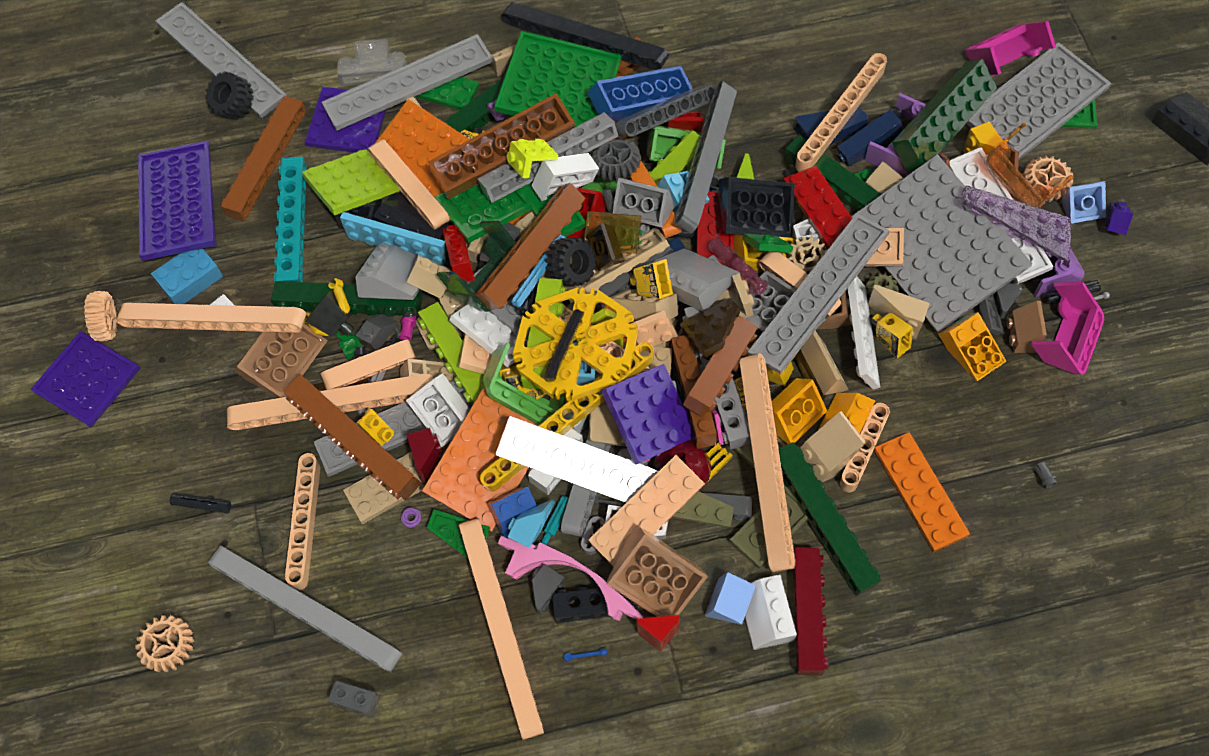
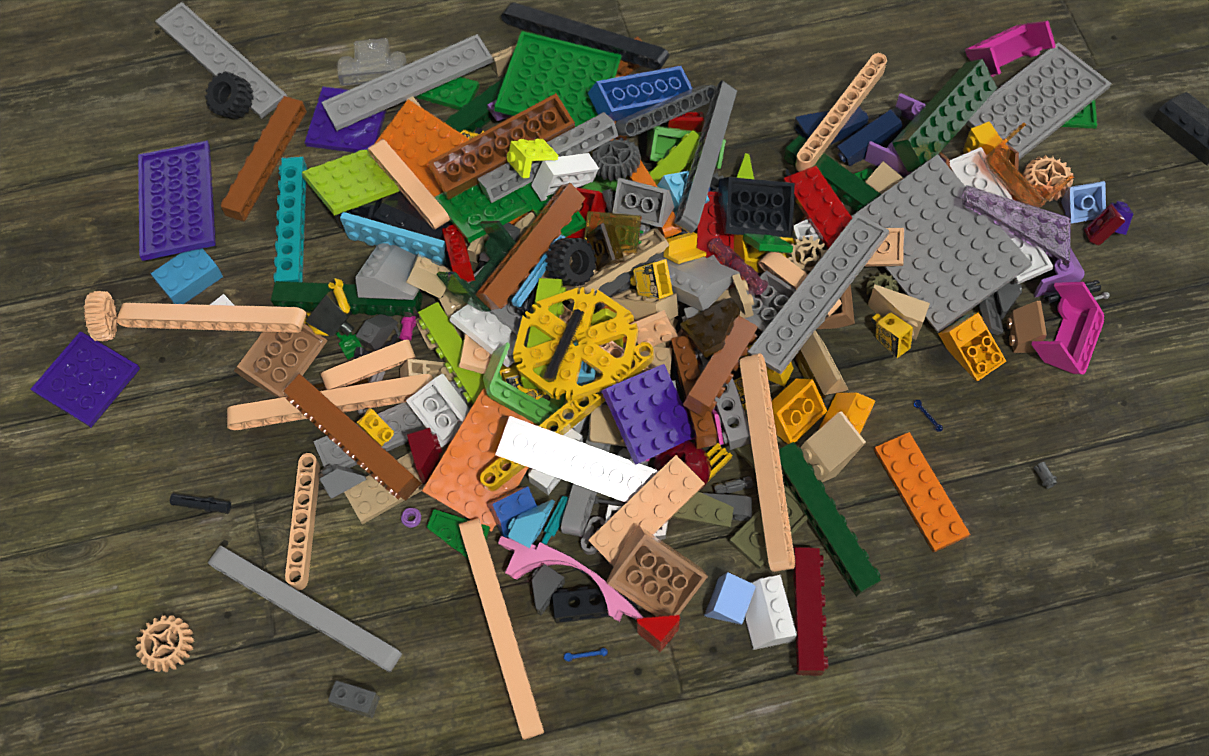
(340, 479): none -> slope
(683, 248): none -> yellow panel
(733, 485): none -> dark grey axle
(862, 333): white plate -> none
(863, 456): light nougat beam -> none
(918, 404): none -> clear blue hinge
(1104, 225): none -> dark red slope

